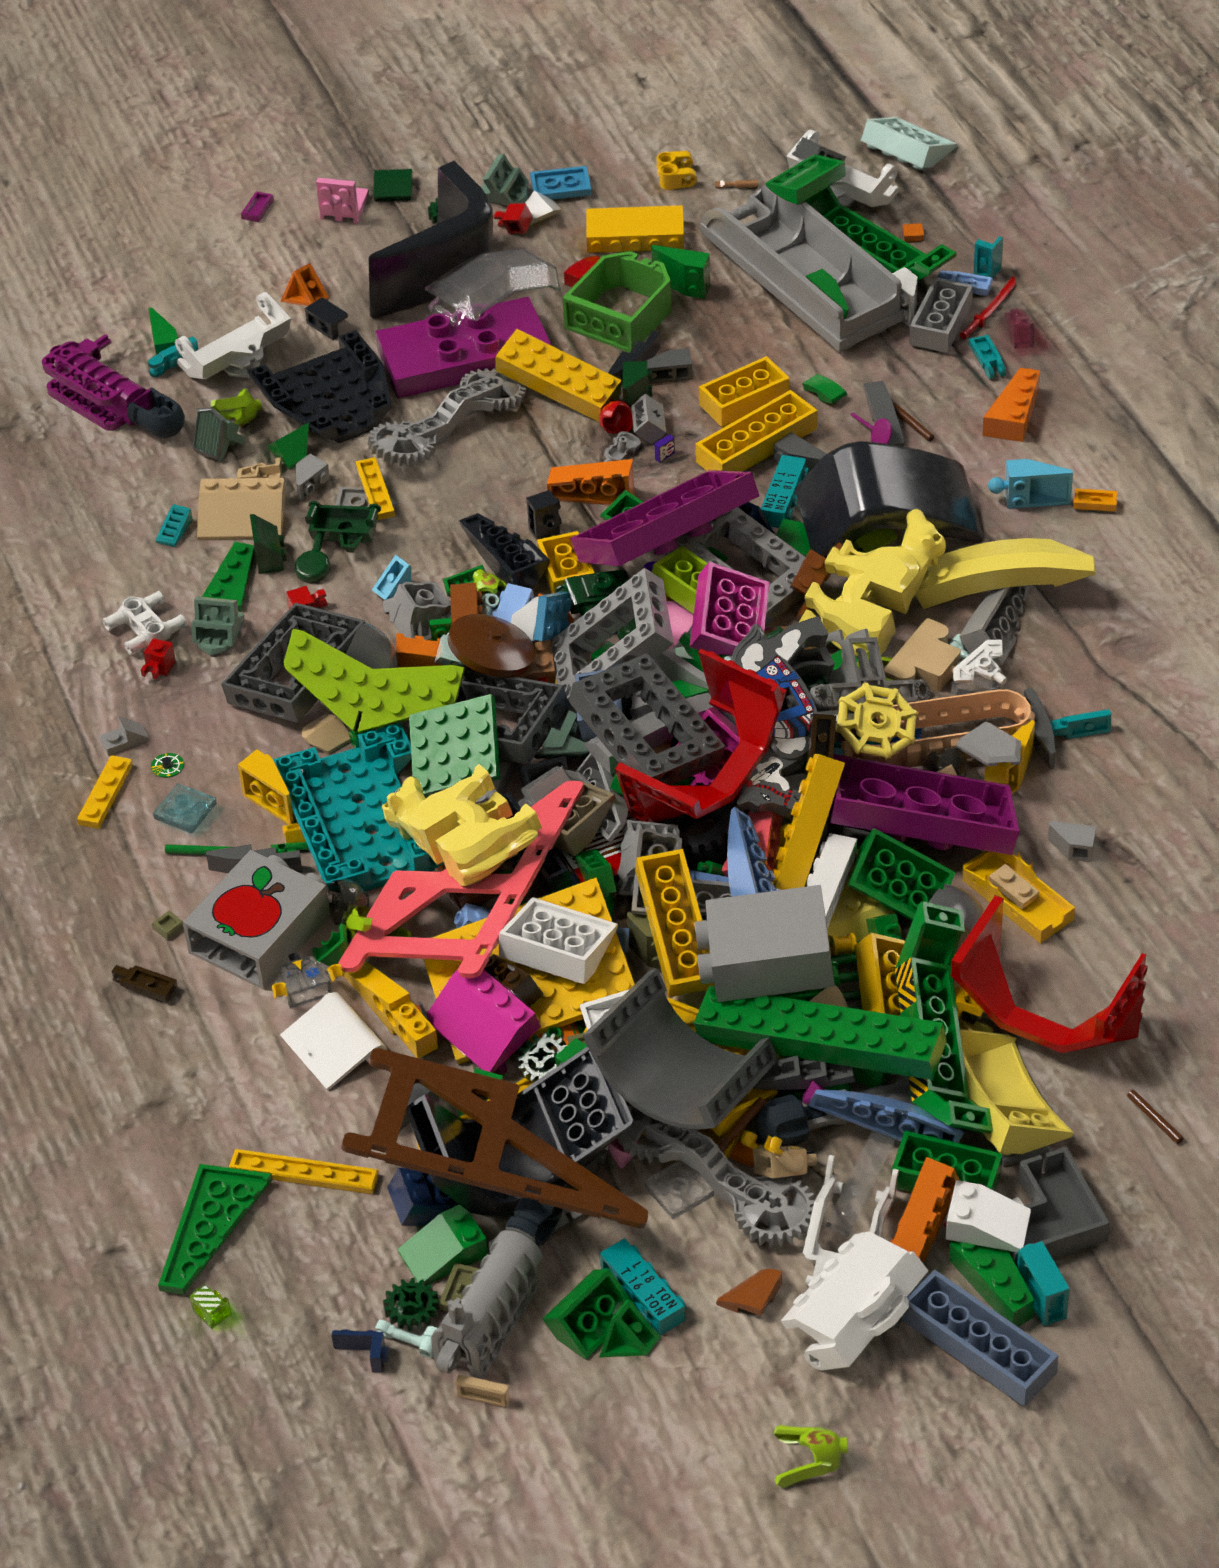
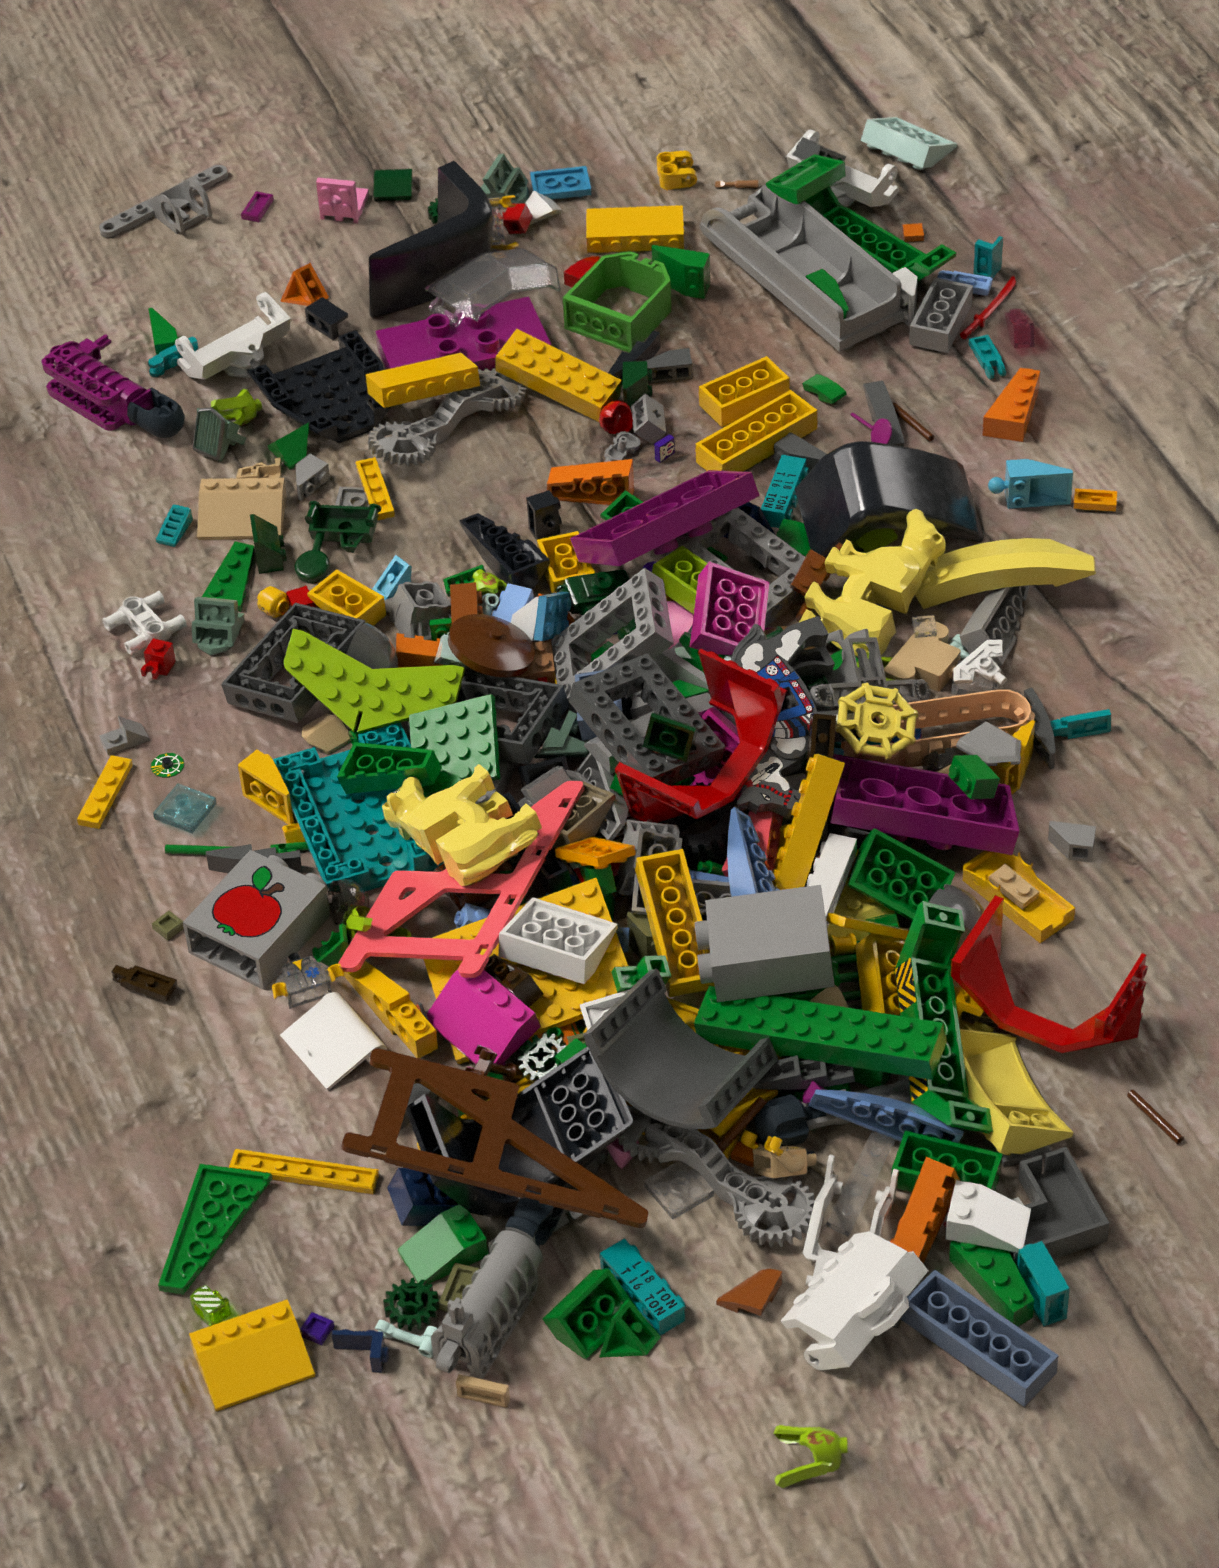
(170, 202): none -> light grey piece
(251, 1355): none -> yellow slope
(273, 601): none -> yellow head
(316, 1328): none -> dark purple tile
(348, 597): none -> yellow slope
(386, 767): none -> green wedge
(422, 380): none -> yellow brick
(486, 1064): none -> reddish brown bar
(498, 228): none -> clear torso
(595, 852): none -> light orange plate
(628, 976): none -> green brick
(670, 736): none -> dark green slope
(867, 926): none -> yellow tile
(924, 626): none -> clear tile
(973, 776): none -> green brick

